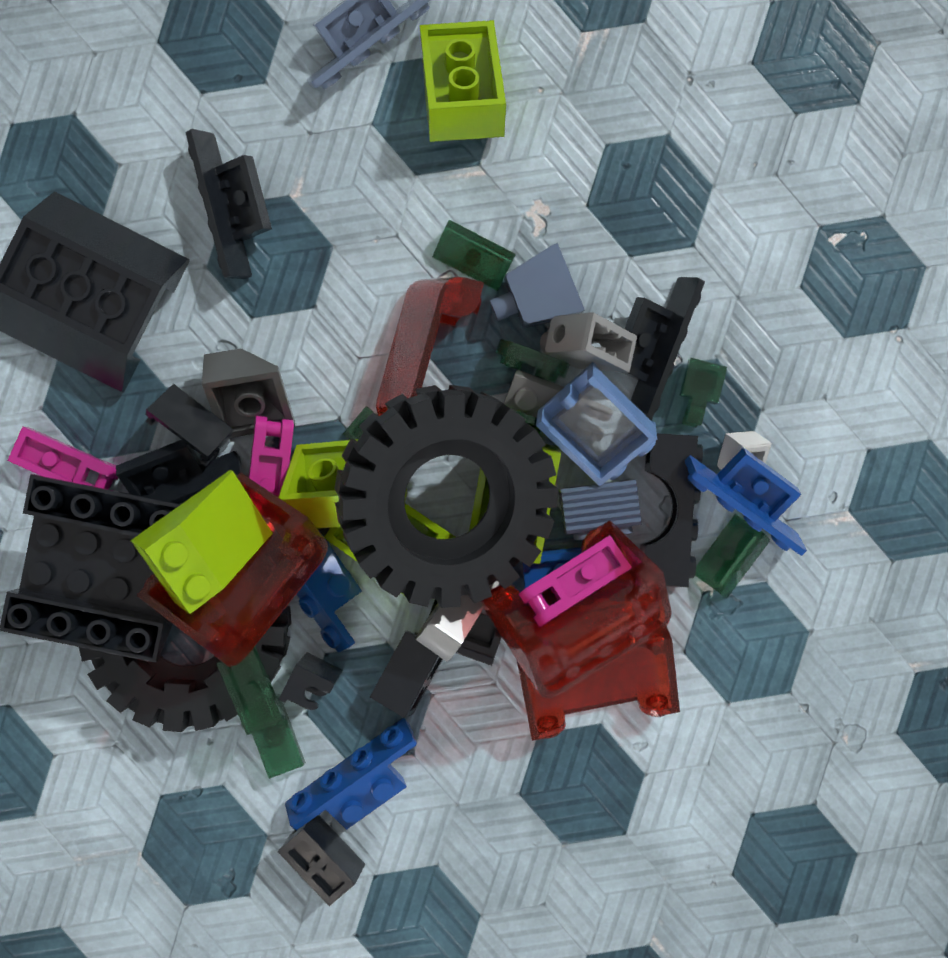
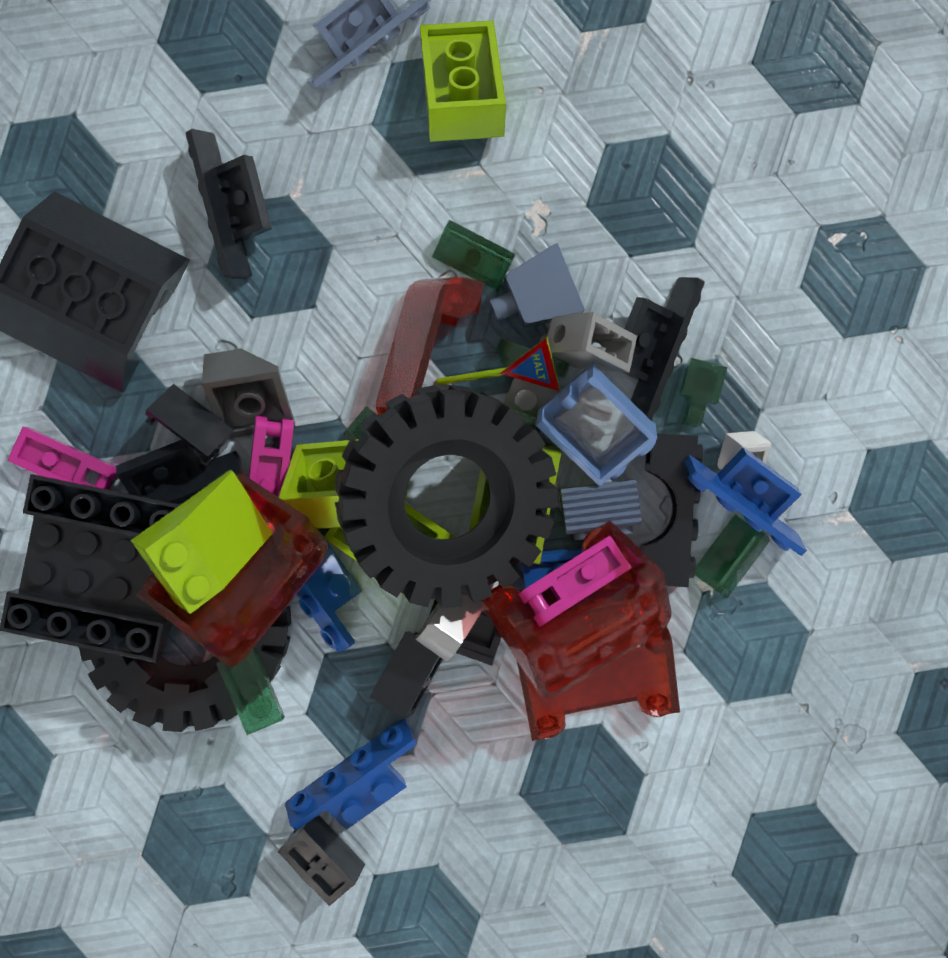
(279, 747): clear green plate -> none
(310, 675): black hinge -> none
(533, 367): none -> piece

